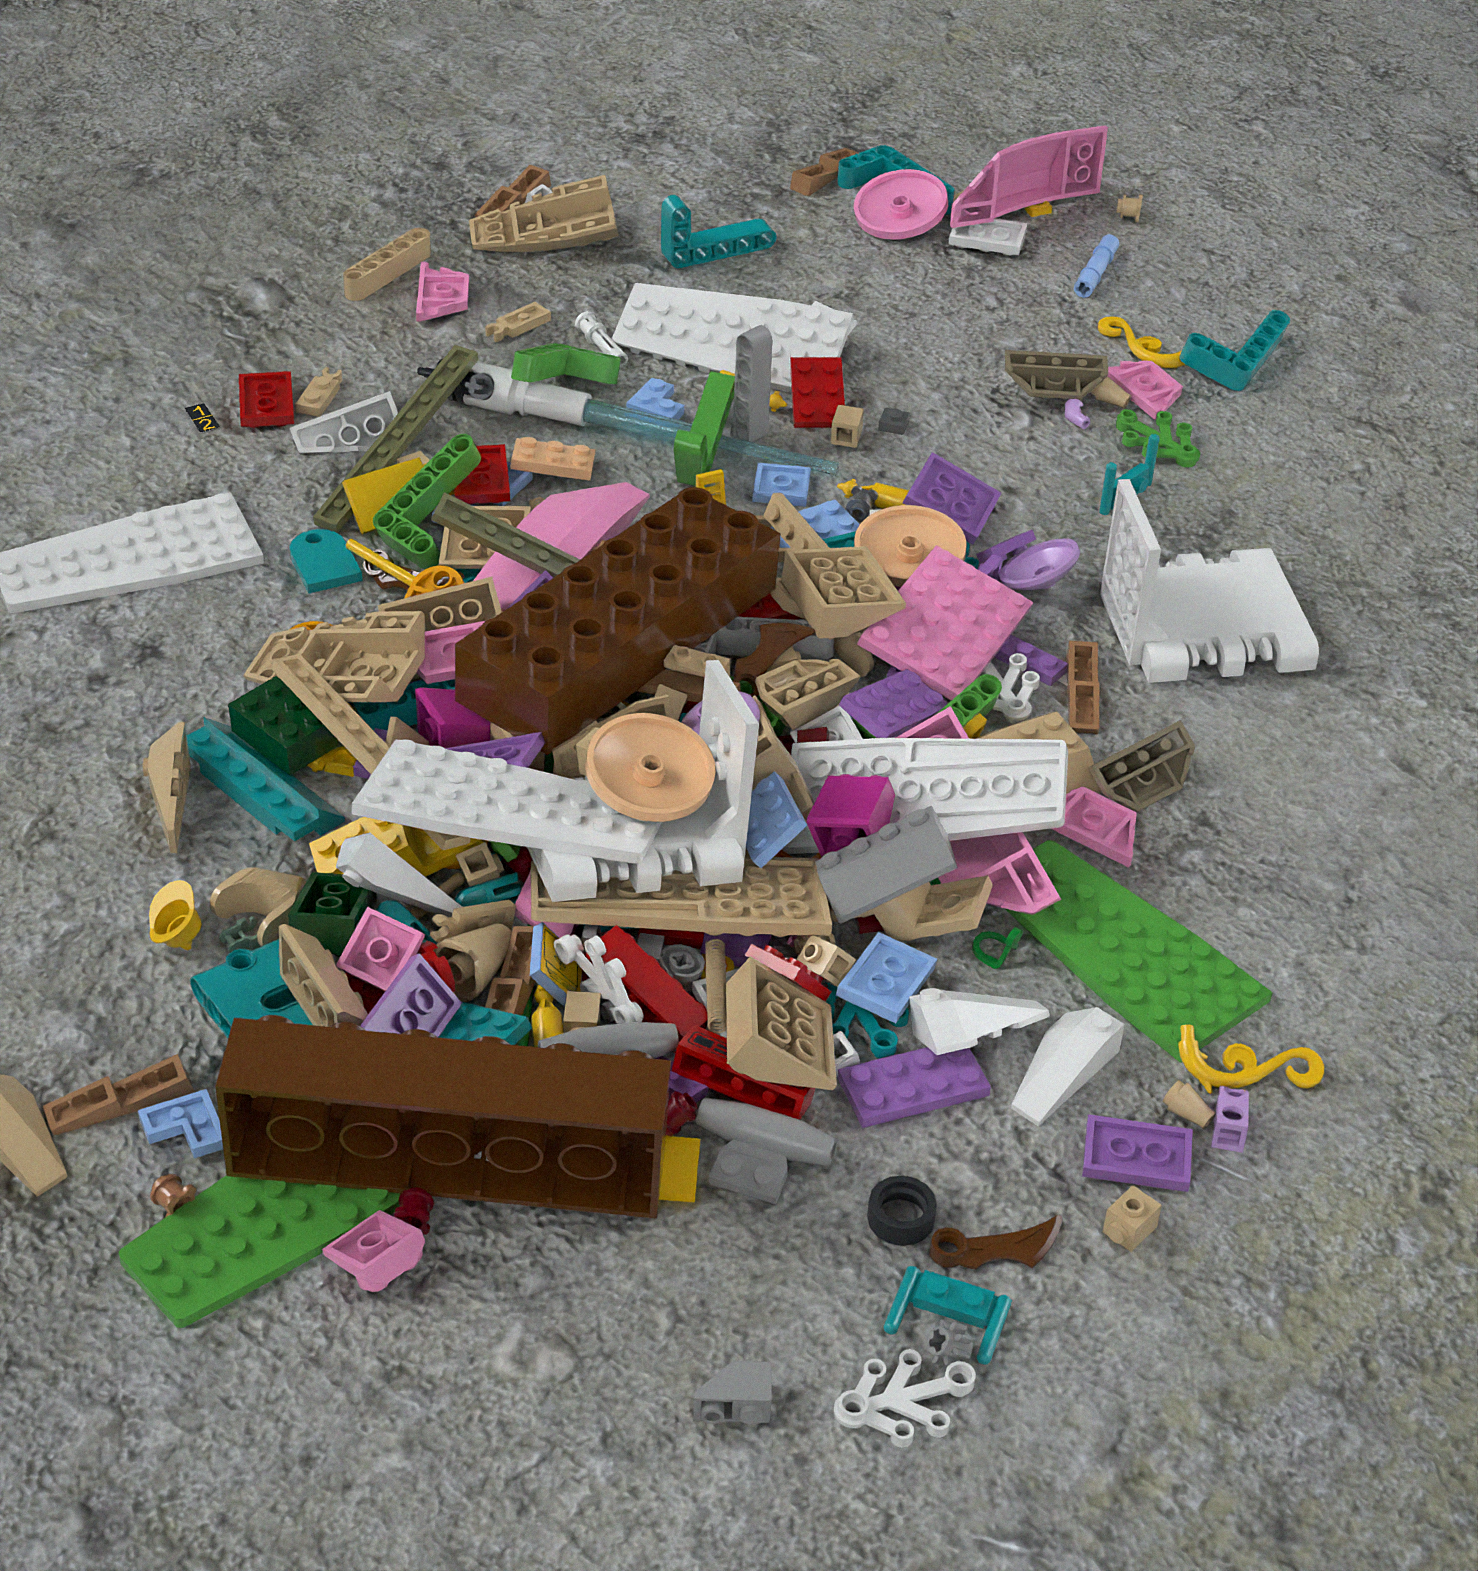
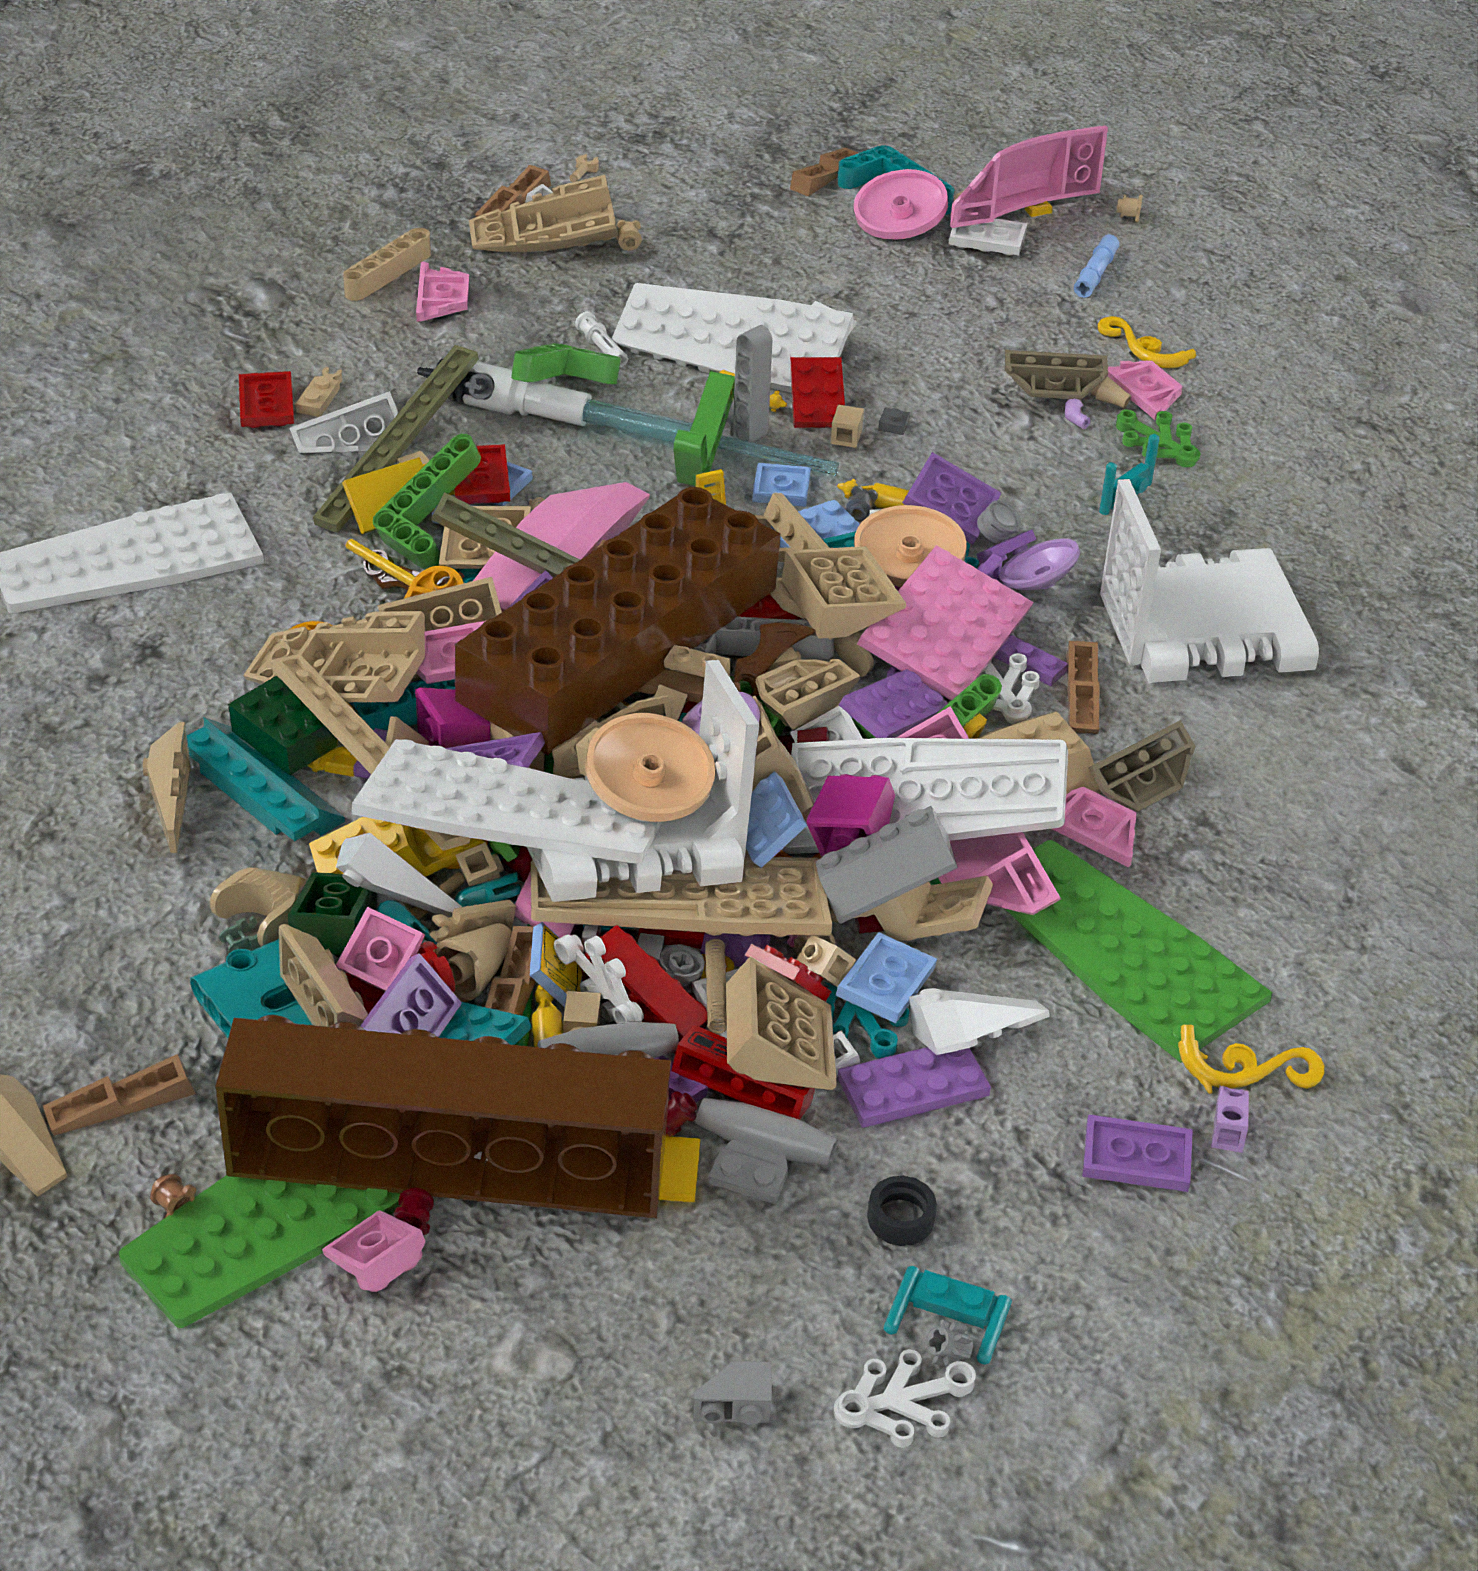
(174, 916): yellow piece -> none
(184, 1115): light blue plate -> none
(202, 417): black sticker -> none
(323, 563): teal tile -> none
(518, 321): tan plate -> none
(553, 458): light nougat plate -> none
(584, 166): none -> tan bar
(628, 233): none -> tan brick
(655, 399): light blue plate -> none
(689, 248): teal beam -> none
(999, 521): none -> light grey wheel
(1011, 943): green piece -> none
(1024, 1246): reddish brown piece -> none
(1066, 1060): white wedge -> none
(1131, 1218): tan brick -> none
(1188, 1104): tan cone -> none
(1234, 368): teal beam -> none

